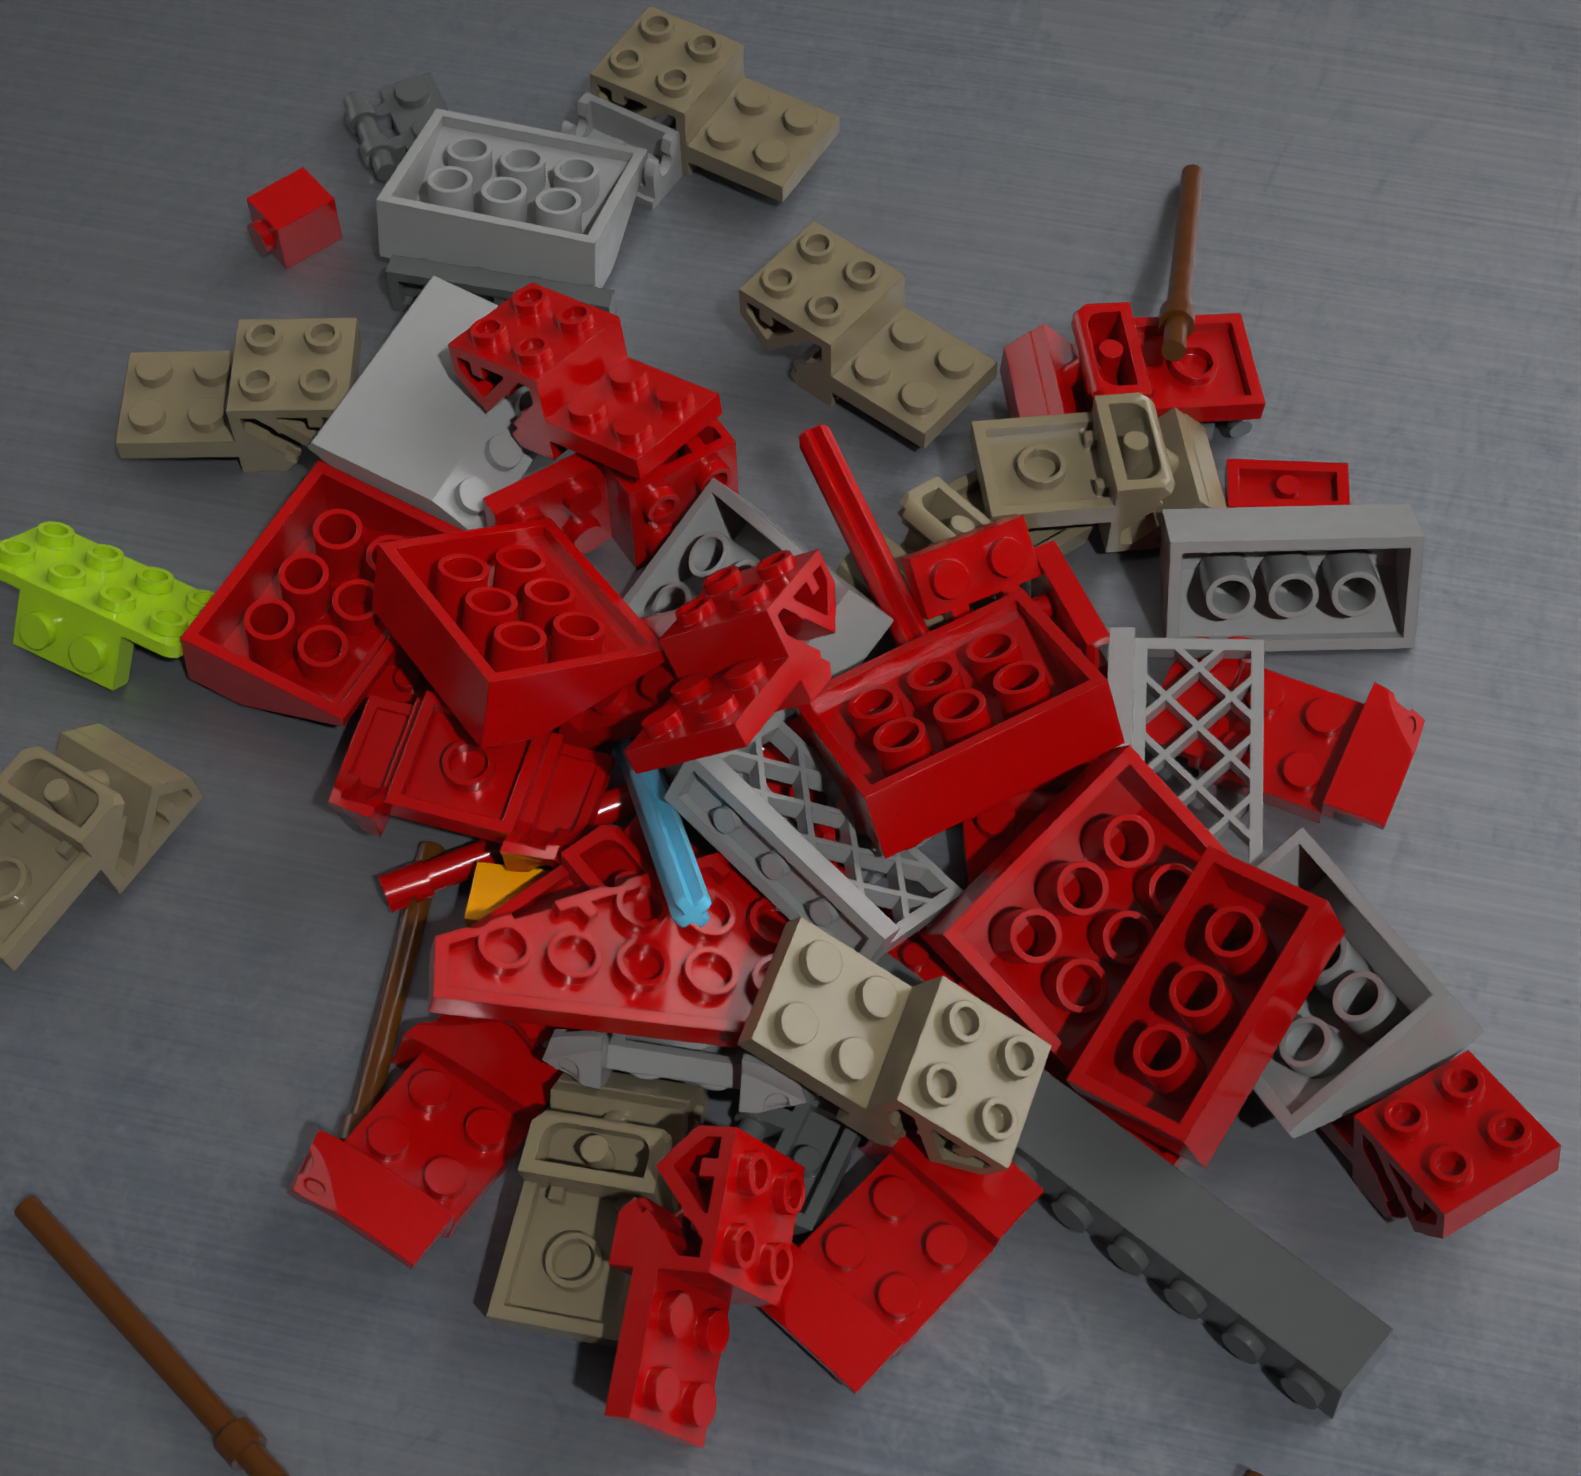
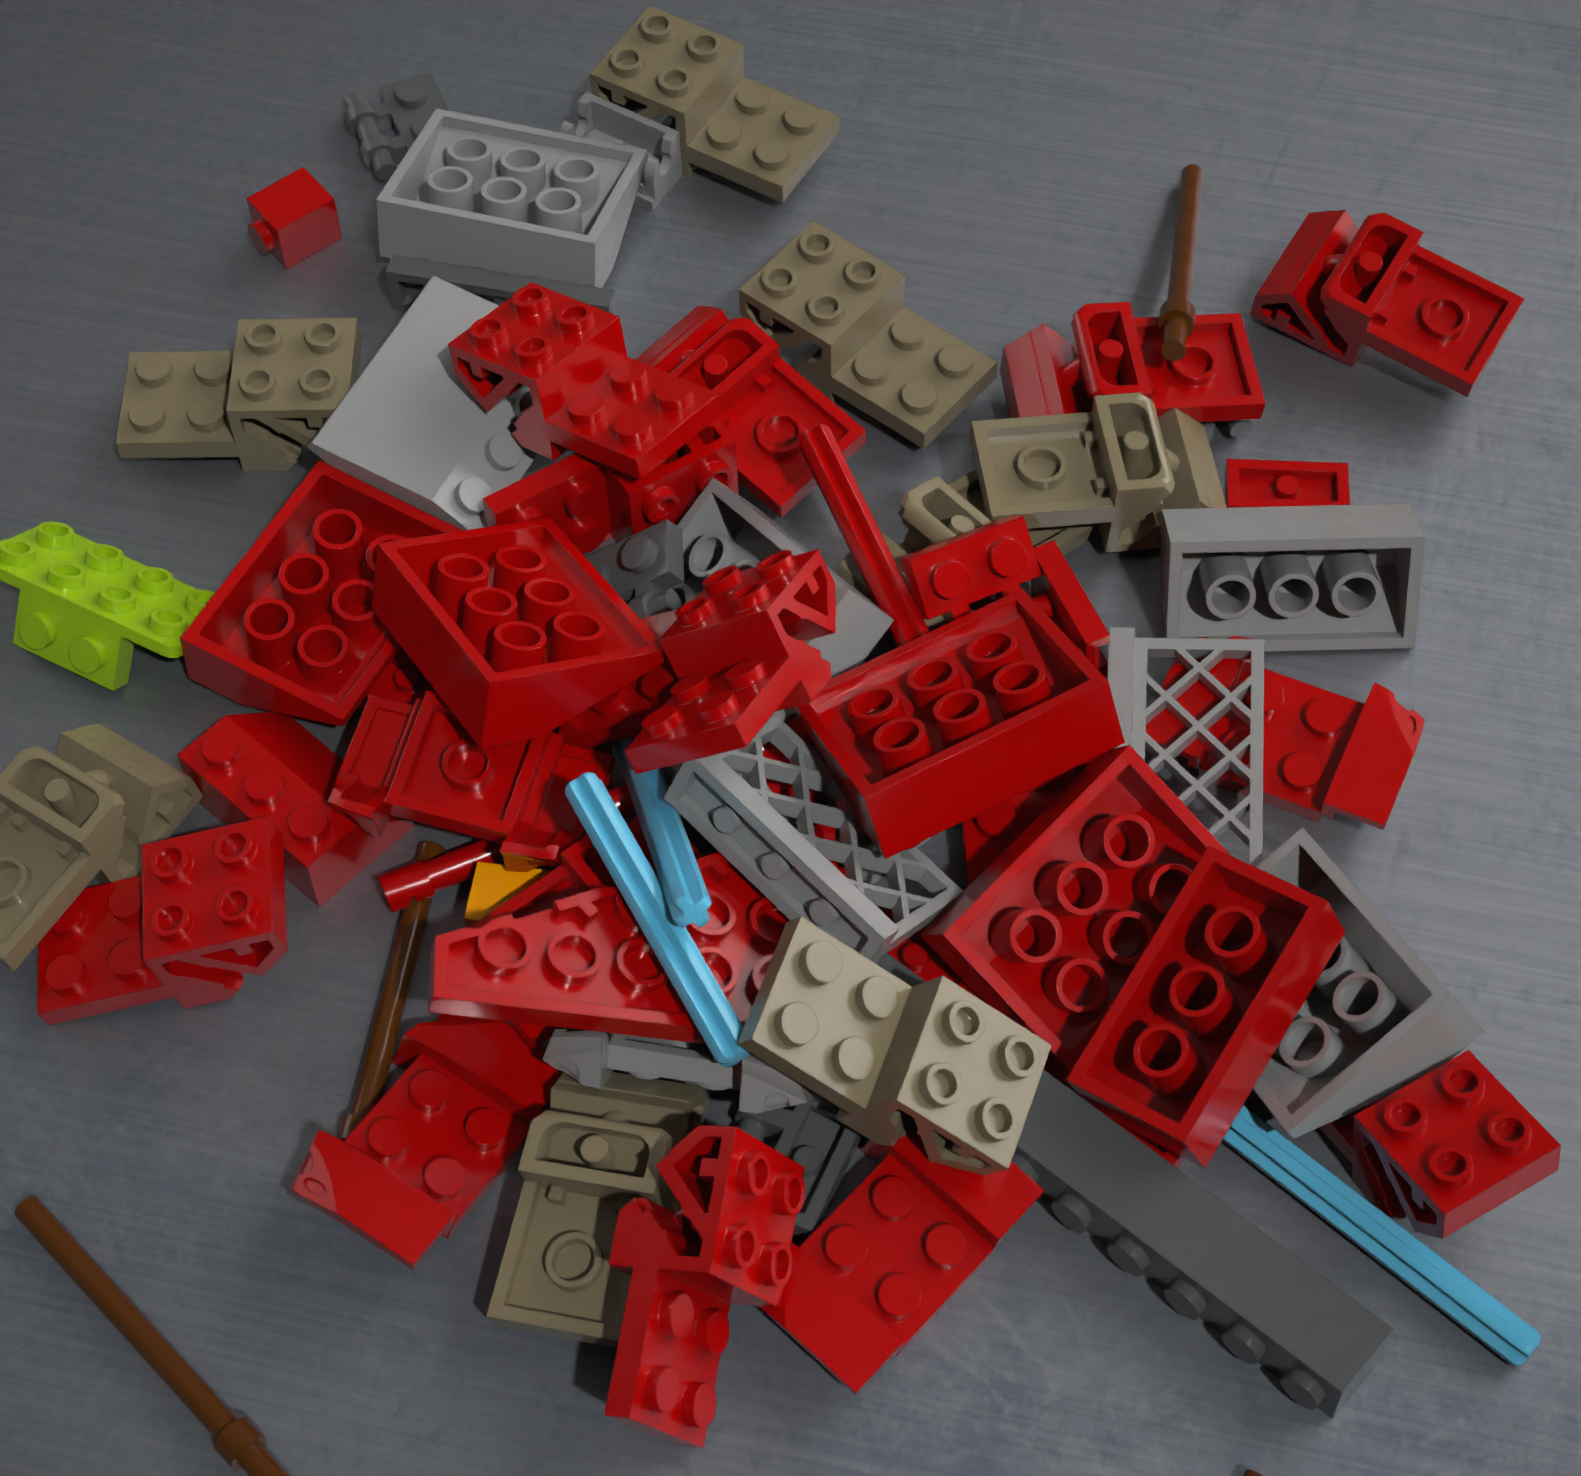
(179, 930): none -> red piece
(279, 770): none -> red slope
(644, 568): none -> dark grey plate
(649, 906): none -> medium azure axle
(760, 400): none -> red piece
(1383, 1238): none -> medium azure axle
(1385, 292): none -> red piece

